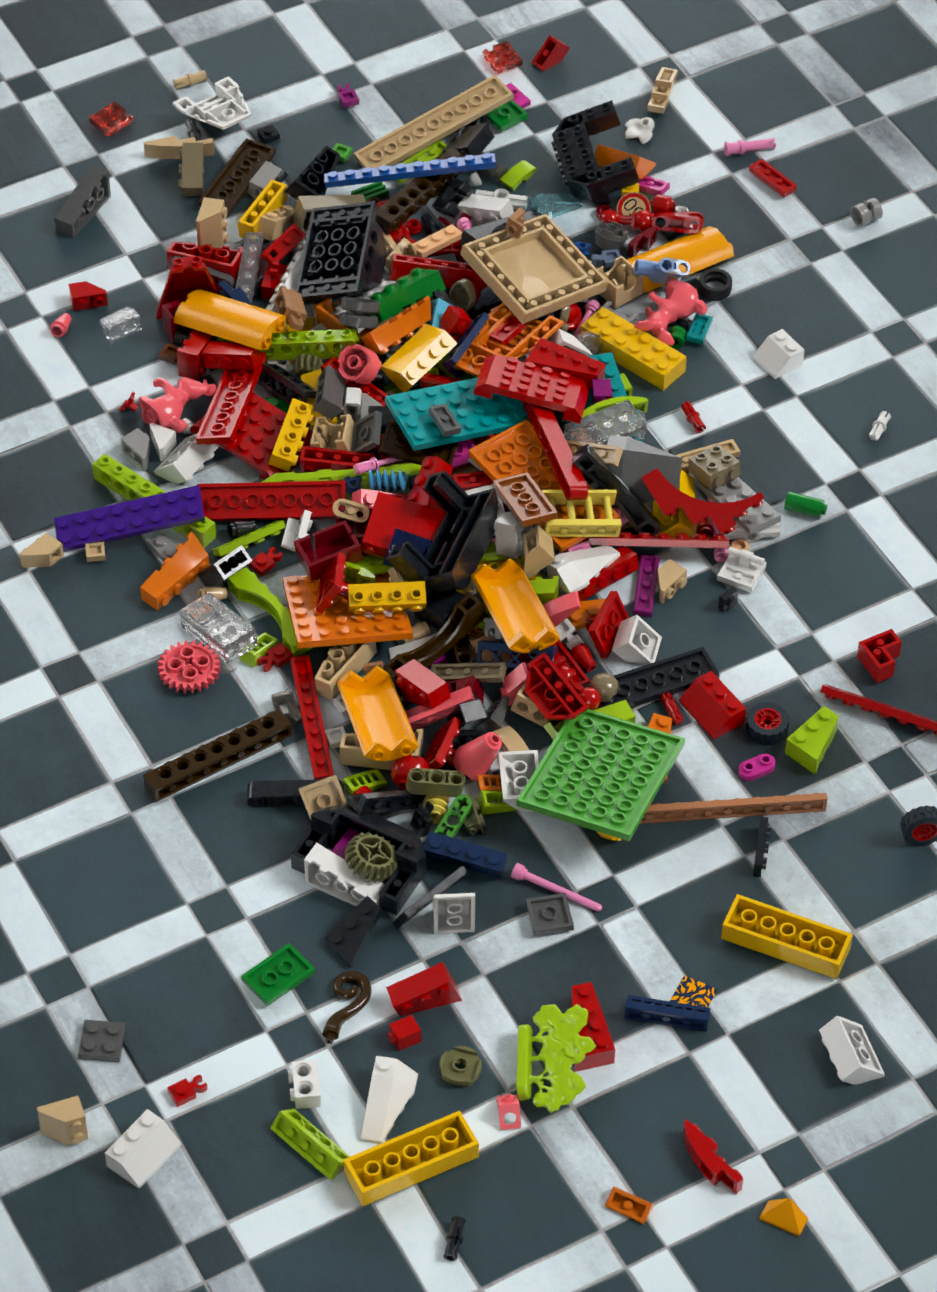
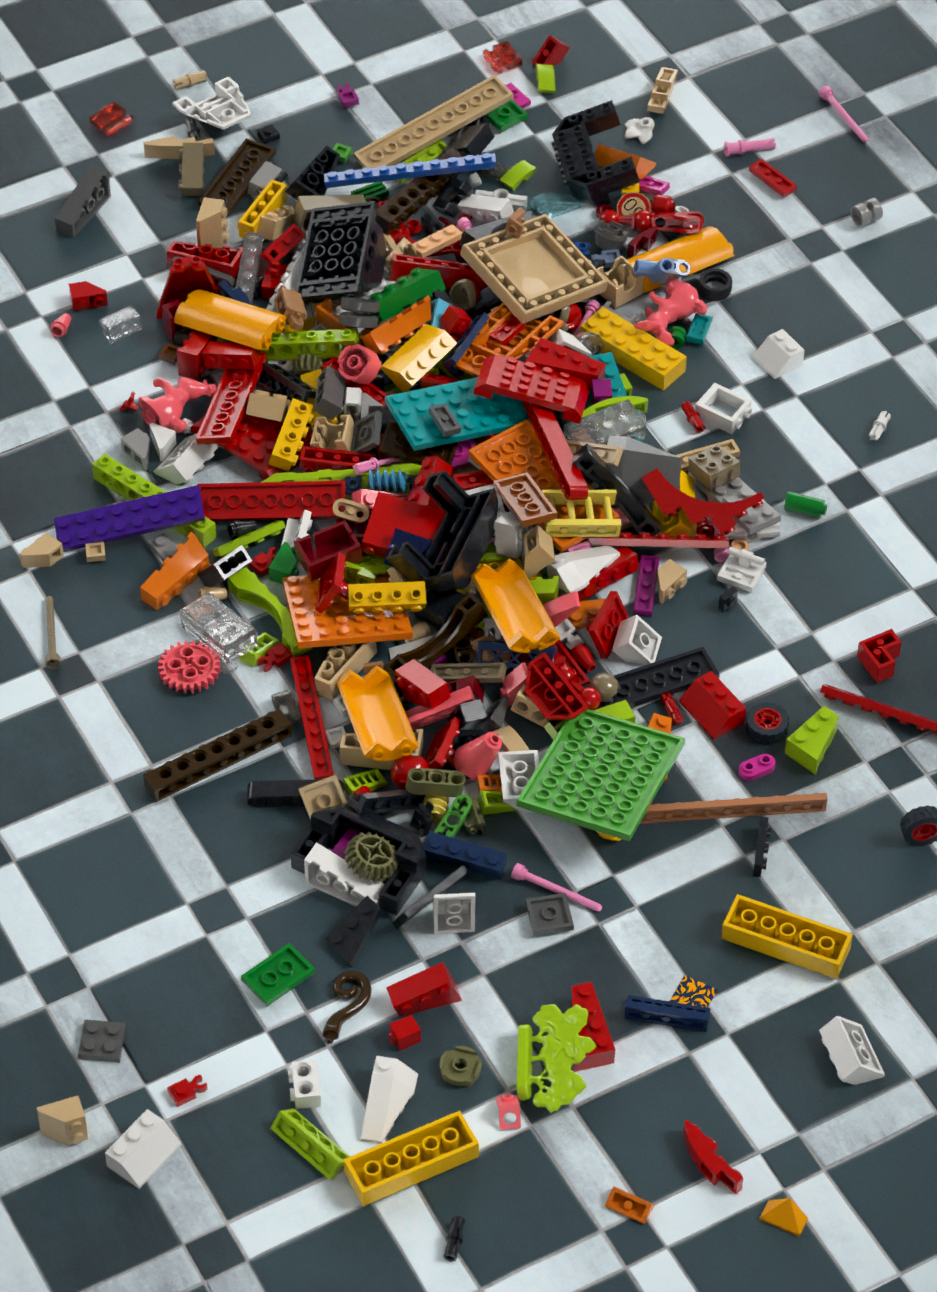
(52, 659): none -> dark tan piece
(267, 406): none -> tan slope
(283, 564): none -> green slope
(545, 78): none -> lime slope
(718, 419): none -> white window
(826, 93): none -> bright pink piece

